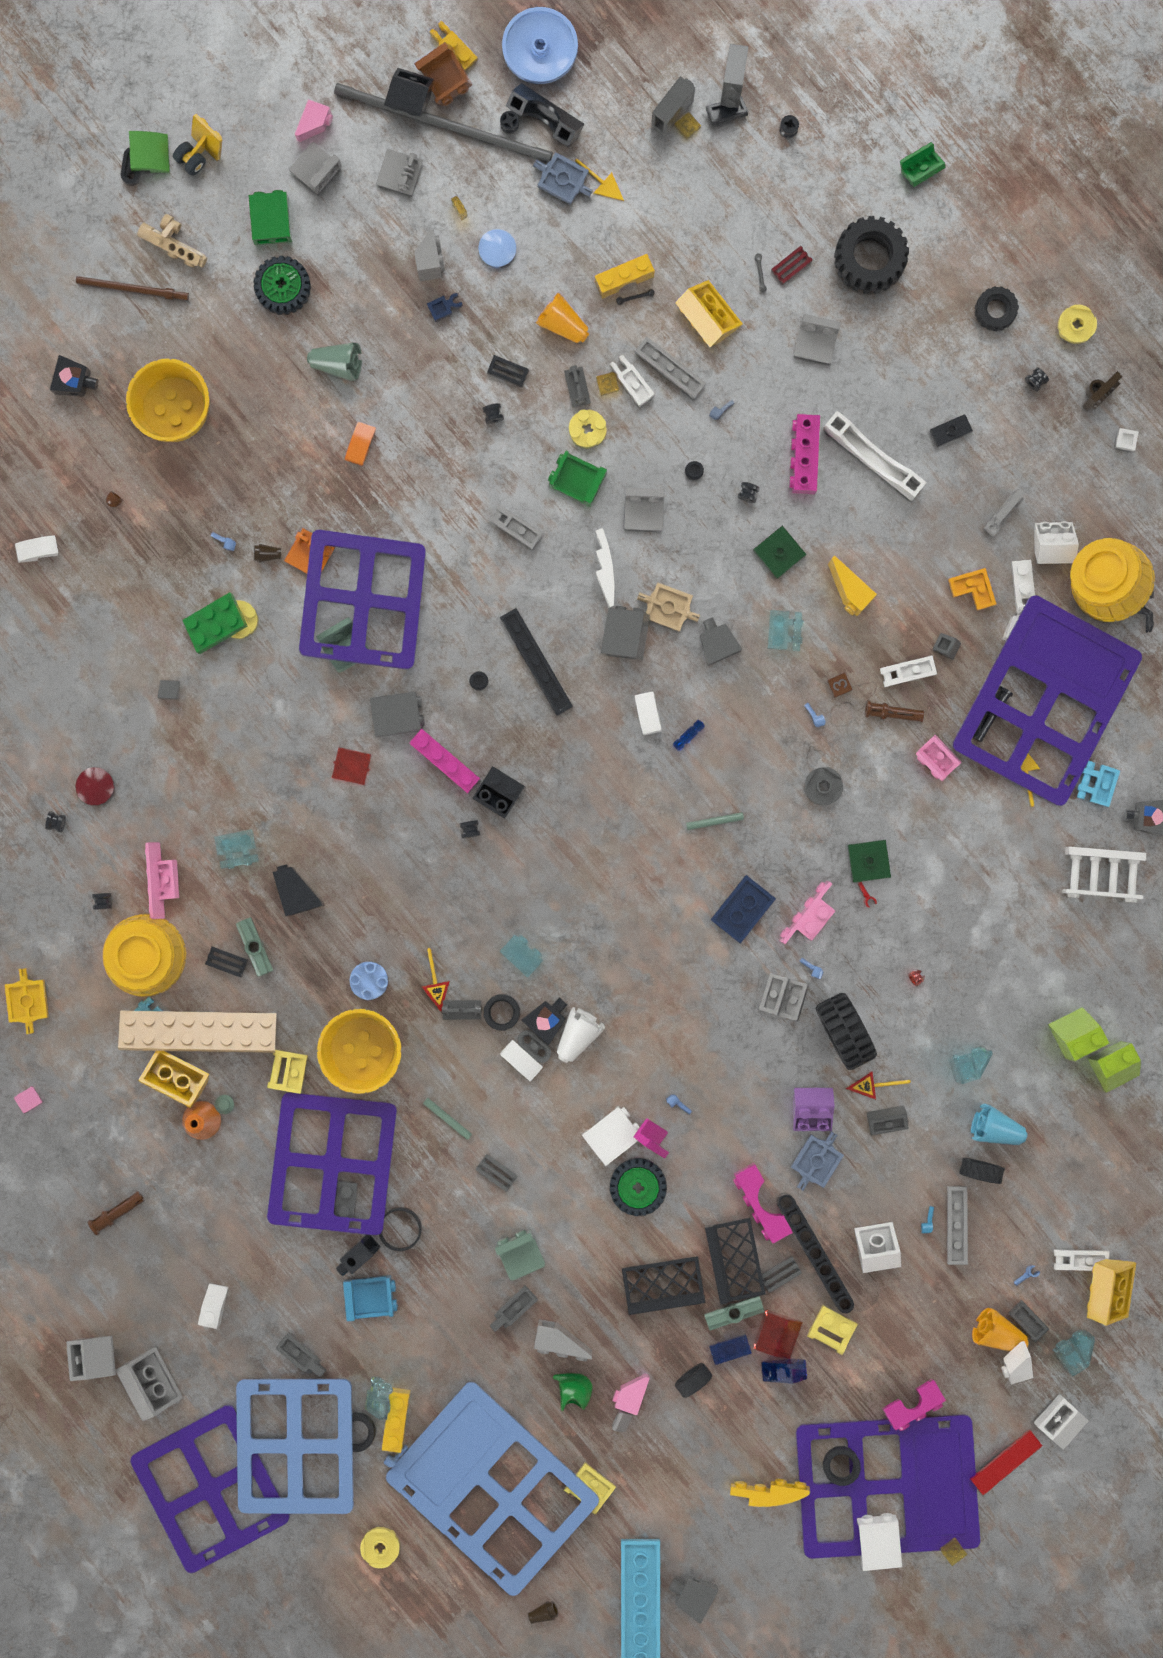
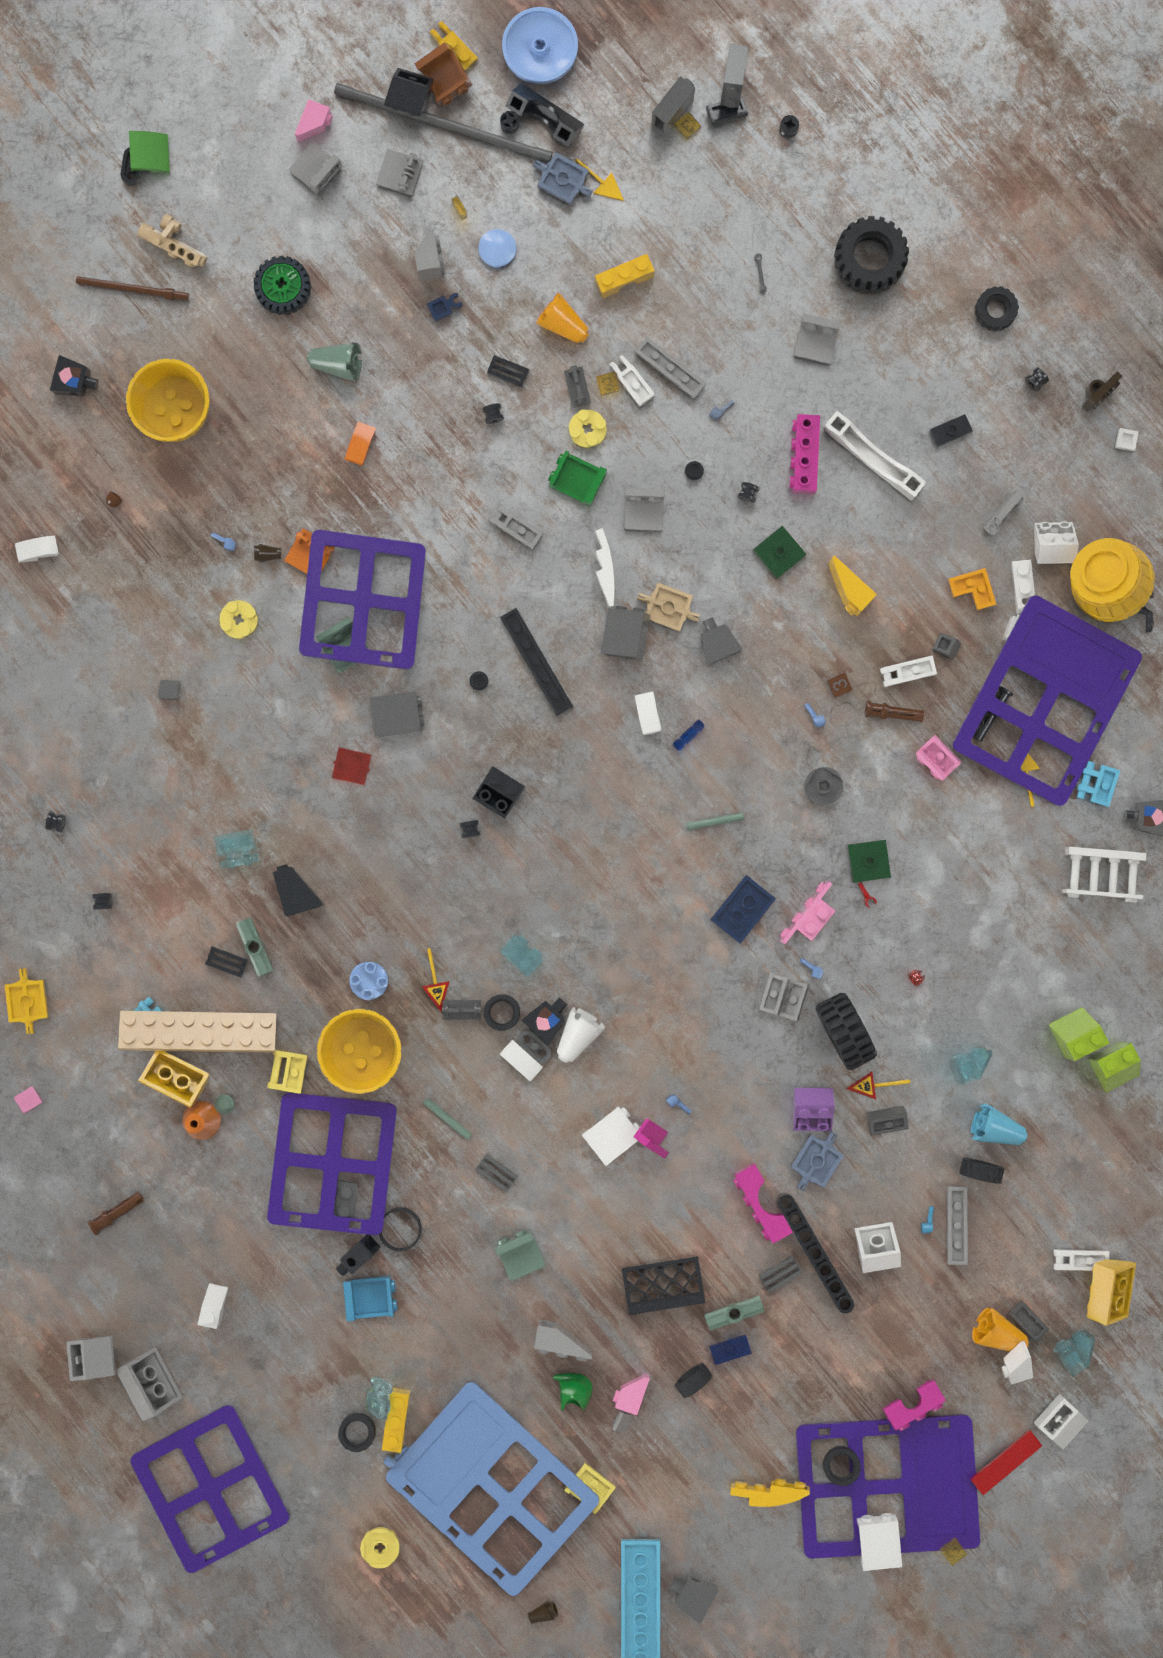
(94, 786): dark red dish -> none
(144, 955): yellow piece -> none
(161, 880): bright pink bracket -> none
(207, 140): yellow plate -> none
(215, 623): green plate -> none
(269, 217): green panel -> none
(294, 1447): medium blue window -> none
(300, 1355): dark grey hinge -> none
(445, 761): dark pink arch -> none
(514, 1308): dark grey hinge -> none
(620, 300): black hinge -> none
(650, 1178): wheel -> none
(708, 313): yellow slope -> none
(718, 1263): black fence -> none
(777, 1334): clear red slope -> none
(778, 630): clear light blue plate -> none
(784, 1371): clear blue slope -> none
(804, 254): dark red tile -> none
(834, 1323): light yellow plate -> none
(921, 164): green bracket -> none
(1026, 1275): medium blue hand -> none
(1067, 329): light yellow plate -> none

